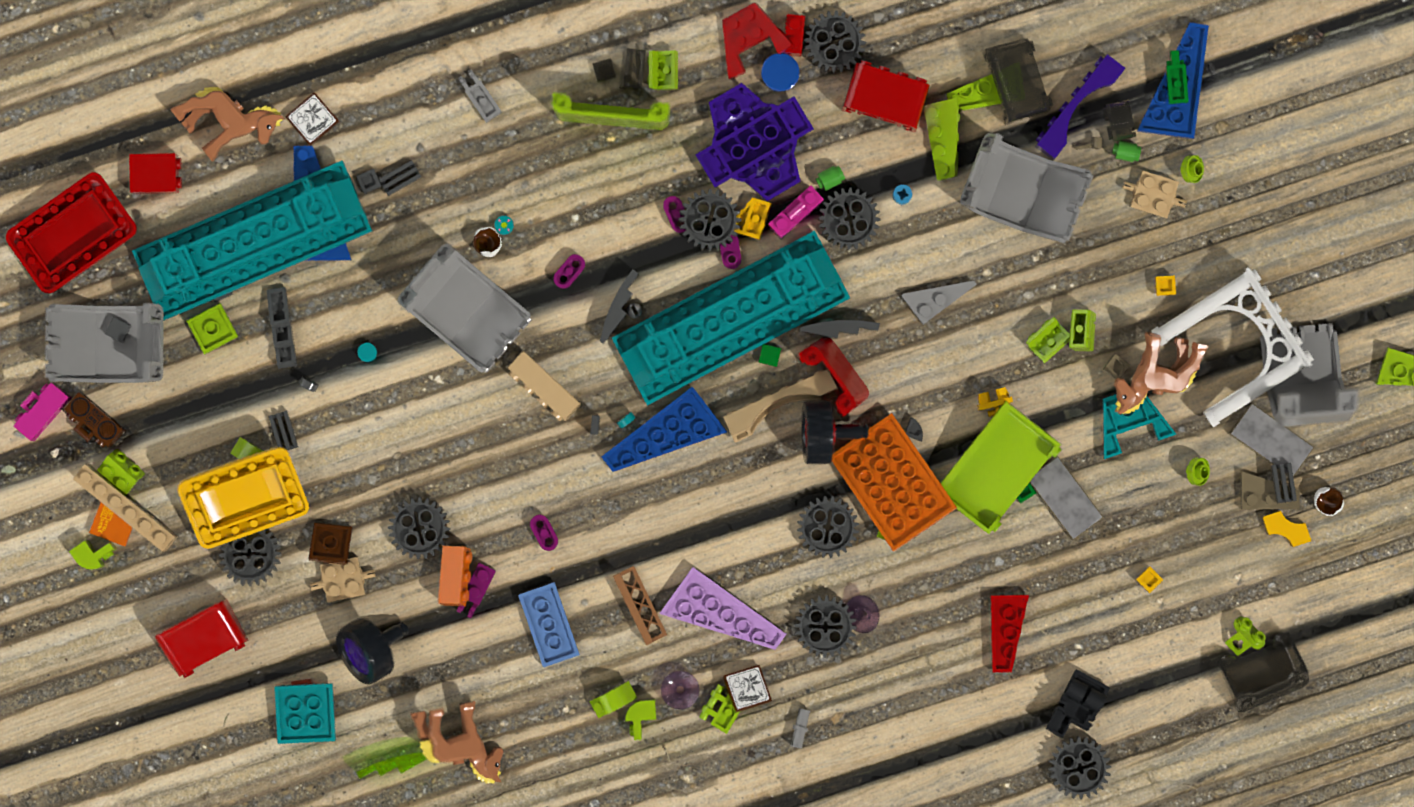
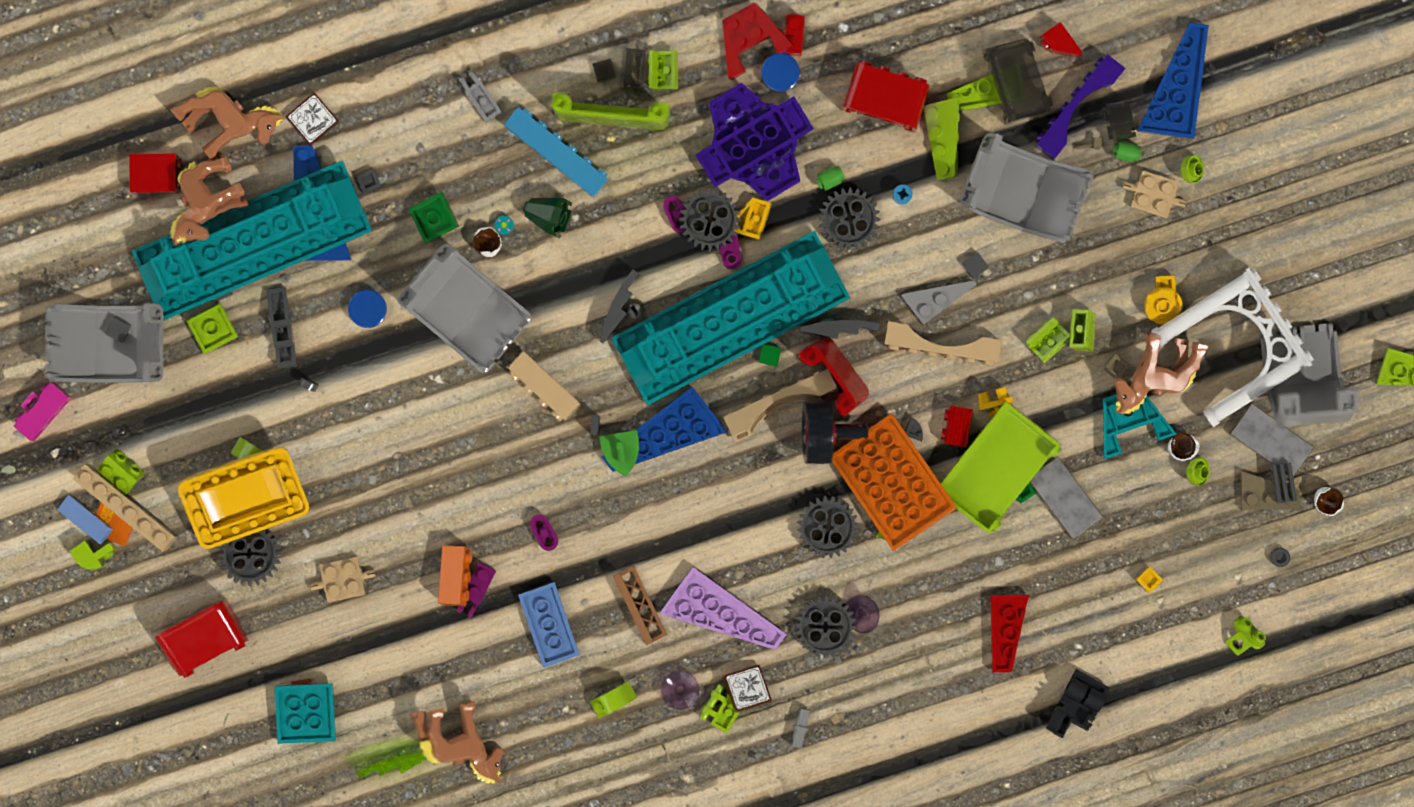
(71, 233): red wedge -> none
(85, 519): none -> medium blue tile
(88, 413): reddish brown piece -> none
(201, 201): none -> nougat animal
(291, 431): dark grey tile -> none
(330, 543): reddish brown tile -> none
(367, 308): none -> blue tile
(367, 352): teal tile -> none
(367, 649): black wheel -> none
(402, 532): dark grey gear -> none
(410, 164): dark grey tile -> none
(434, 217): none -> green hinge
(549, 214): none -> dark green cone
(556, 152): none -> dark azure brick
(569, 271): magenta plate -> none
(621, 450): none -> bright green shield
(625, 420): teal tile -> none
(640, 711): lime brick -> none
(795, 212): dark pink piece -> none
(843, 56): dark grey gear -> none
(902, 336): none -> tan arch
(957, 426): none -> red brick
(975, 265): none -> dark grey tile
(1060, 42): none -> red slope
(1074, 750): dark grey gear -> none
(1163, 305): none -> yellow tile
(1176, 79): green hinge -> none
(1183, 447): none -> reddish brown hair
(1264, 673): clear smoke windscreen -> none
(1280, 557): none -> dark grey tile
(1294, 533): yellow tile -> none

